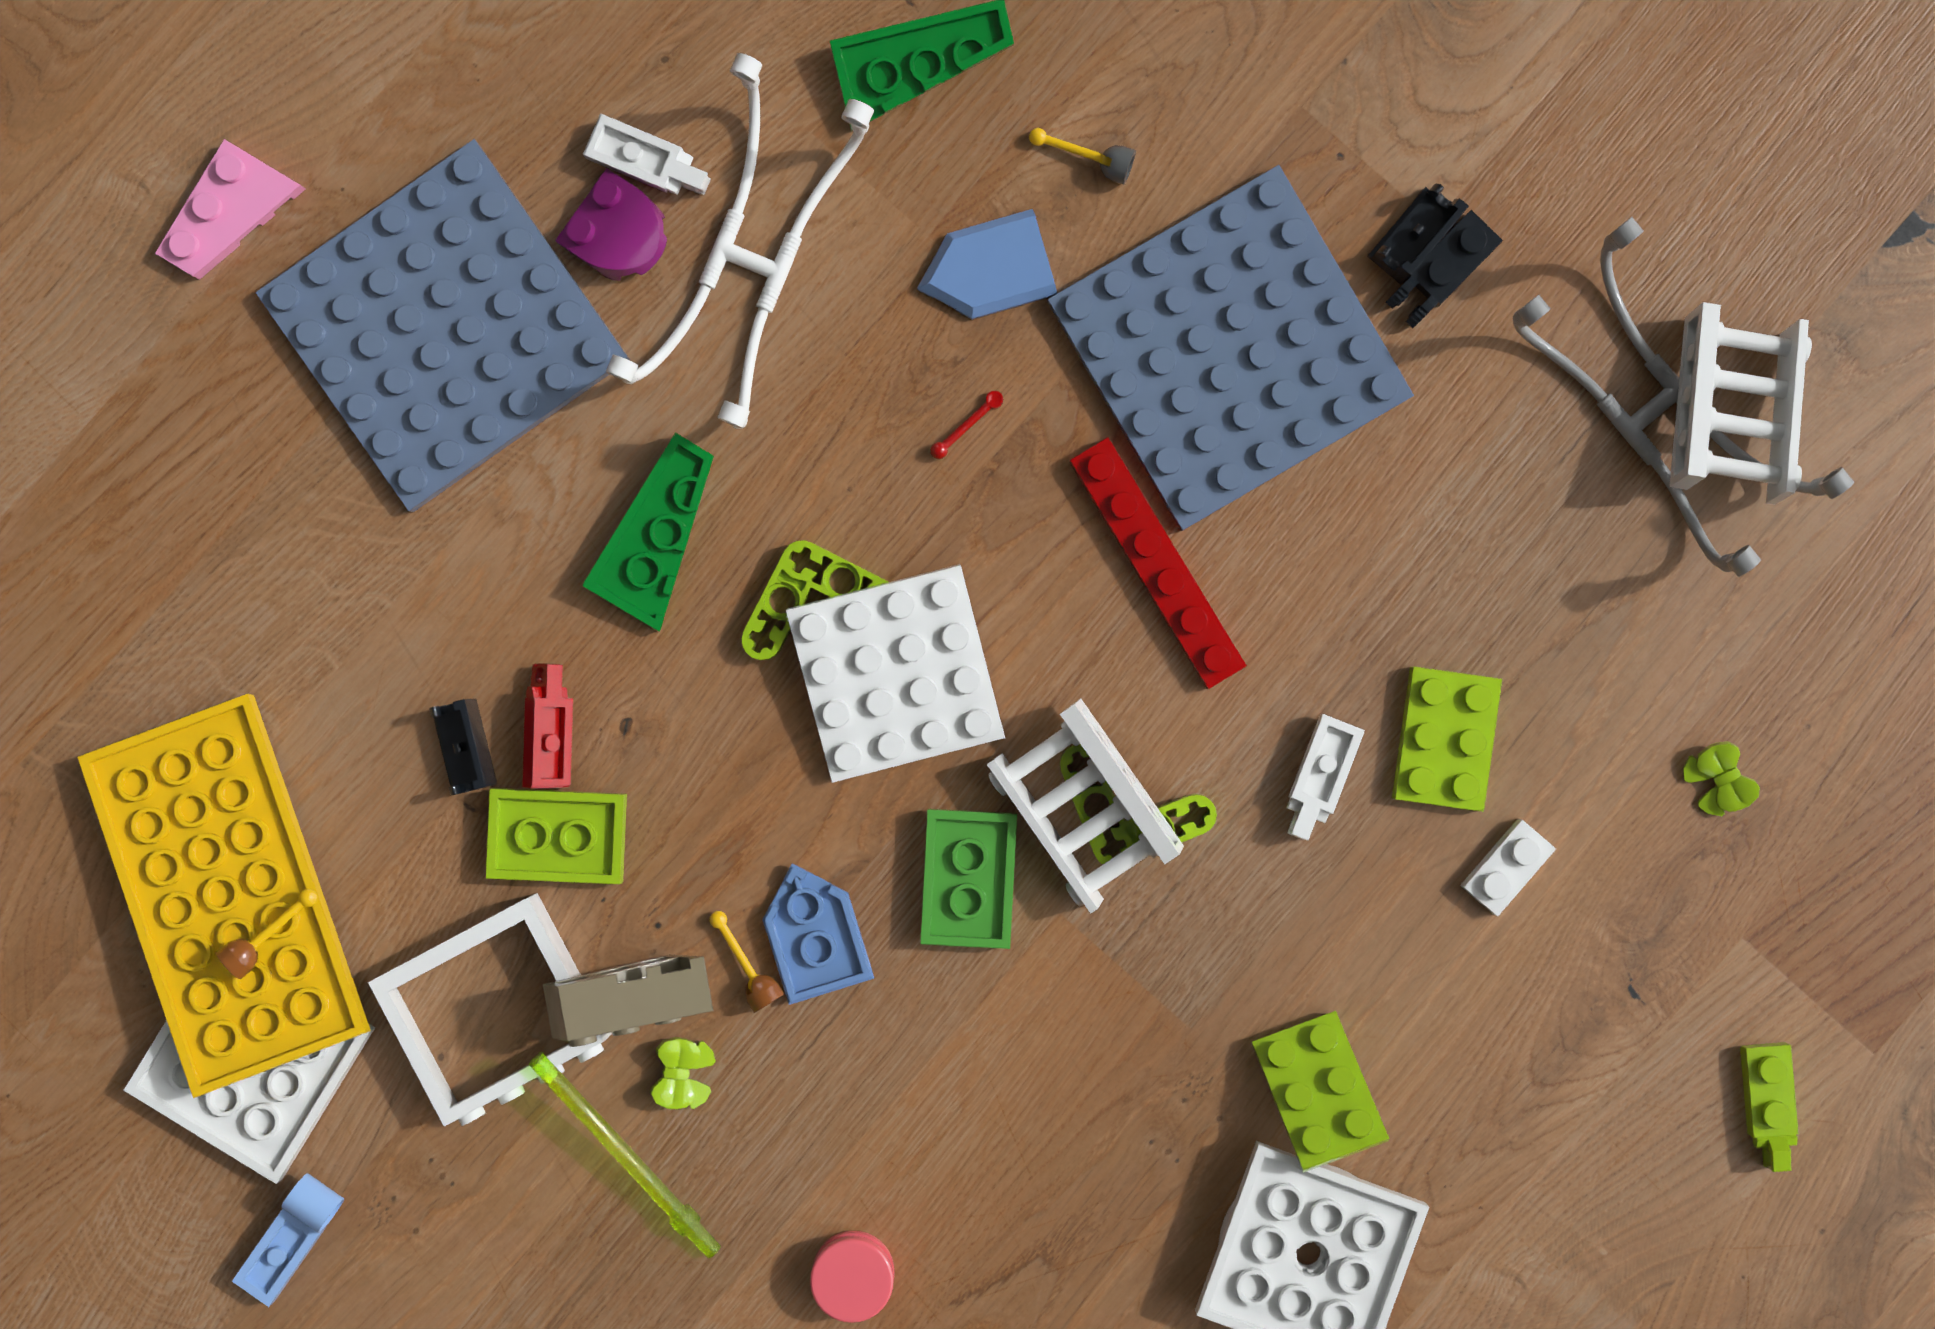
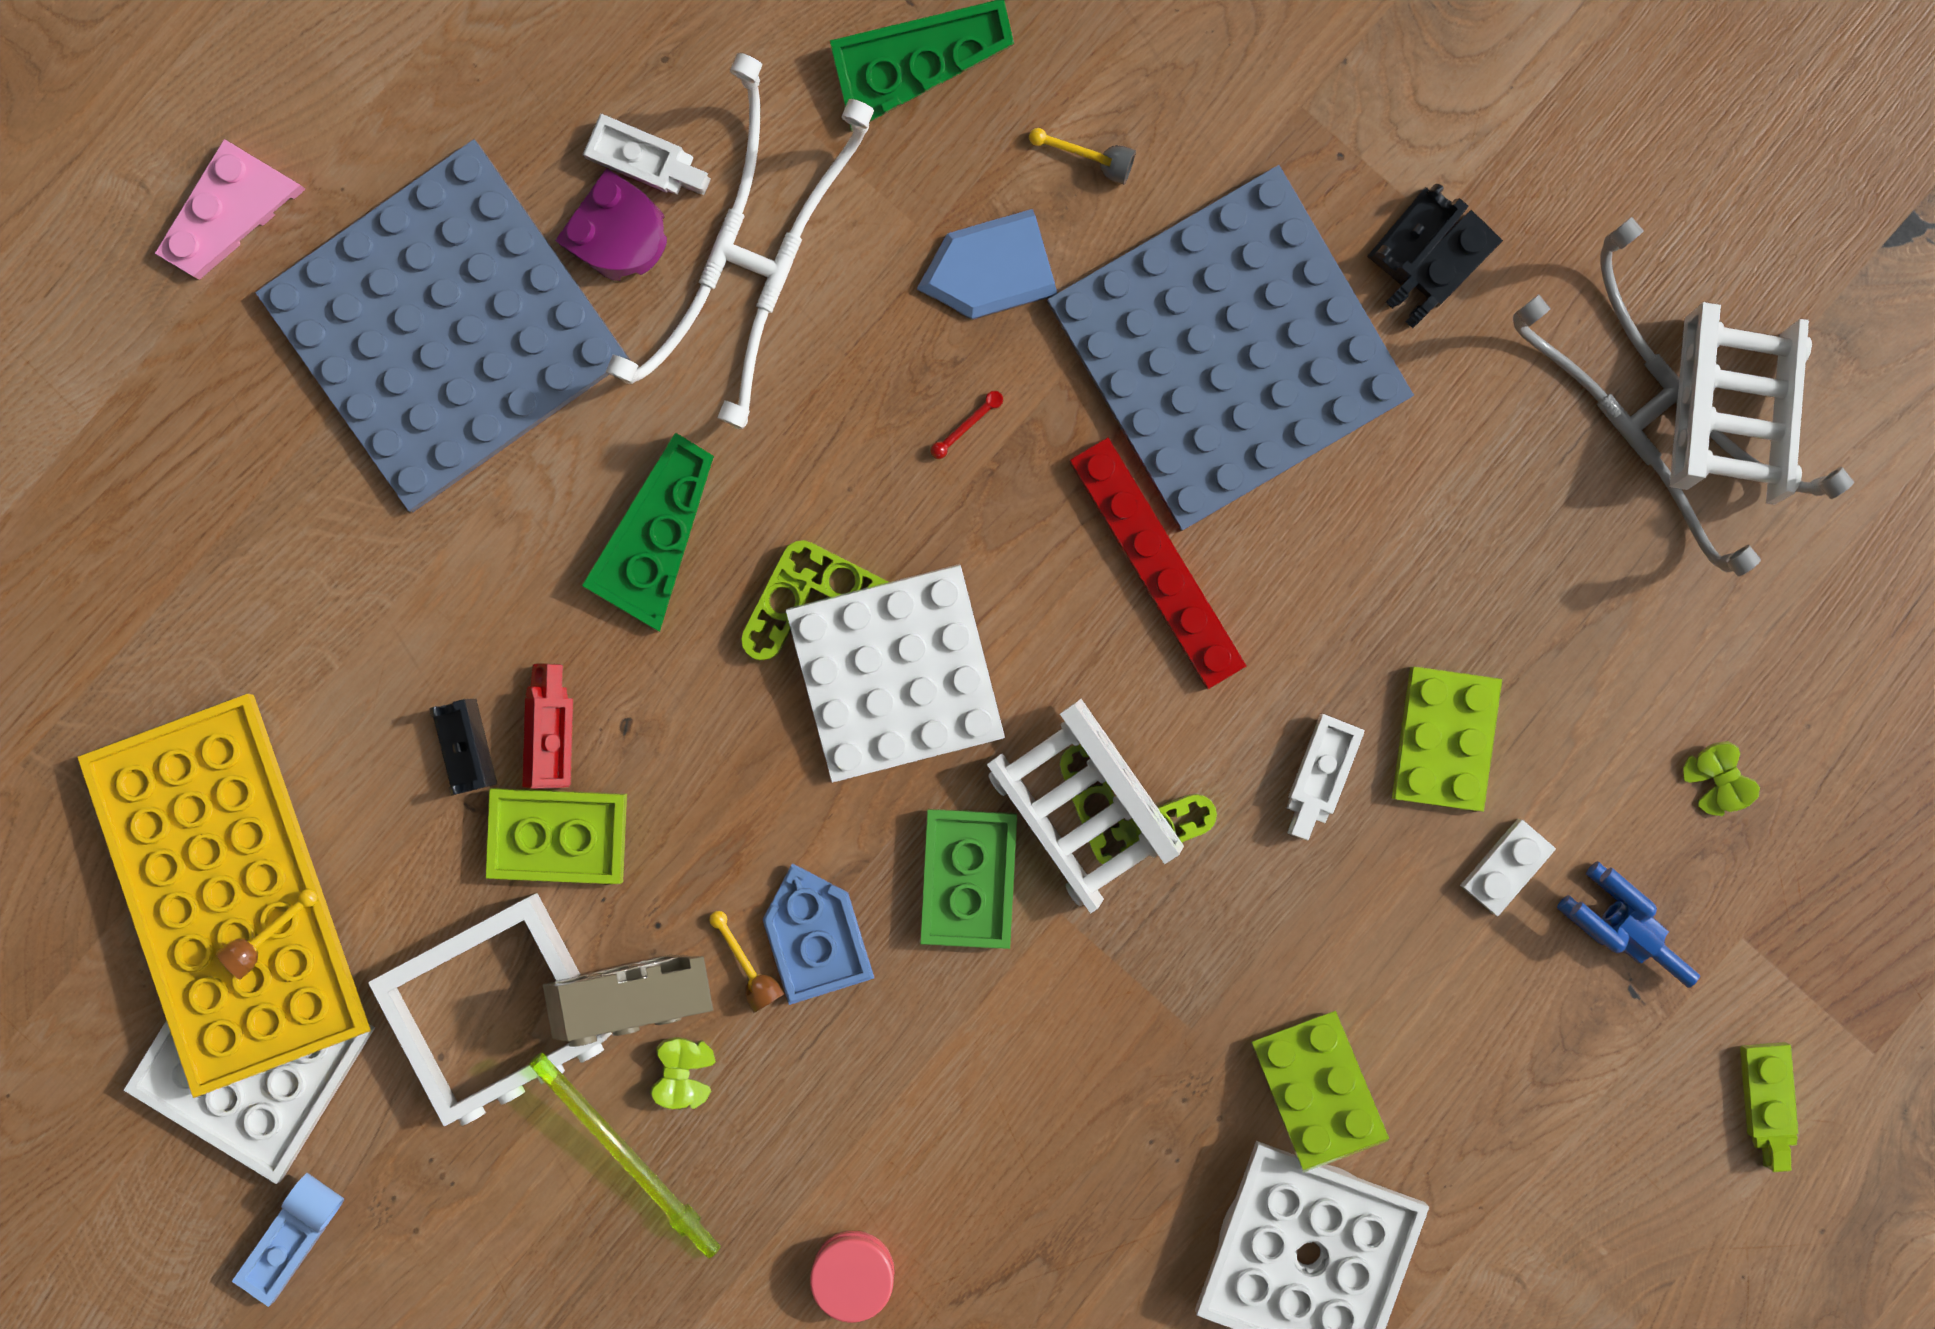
(1627, 924): none -> blue plant

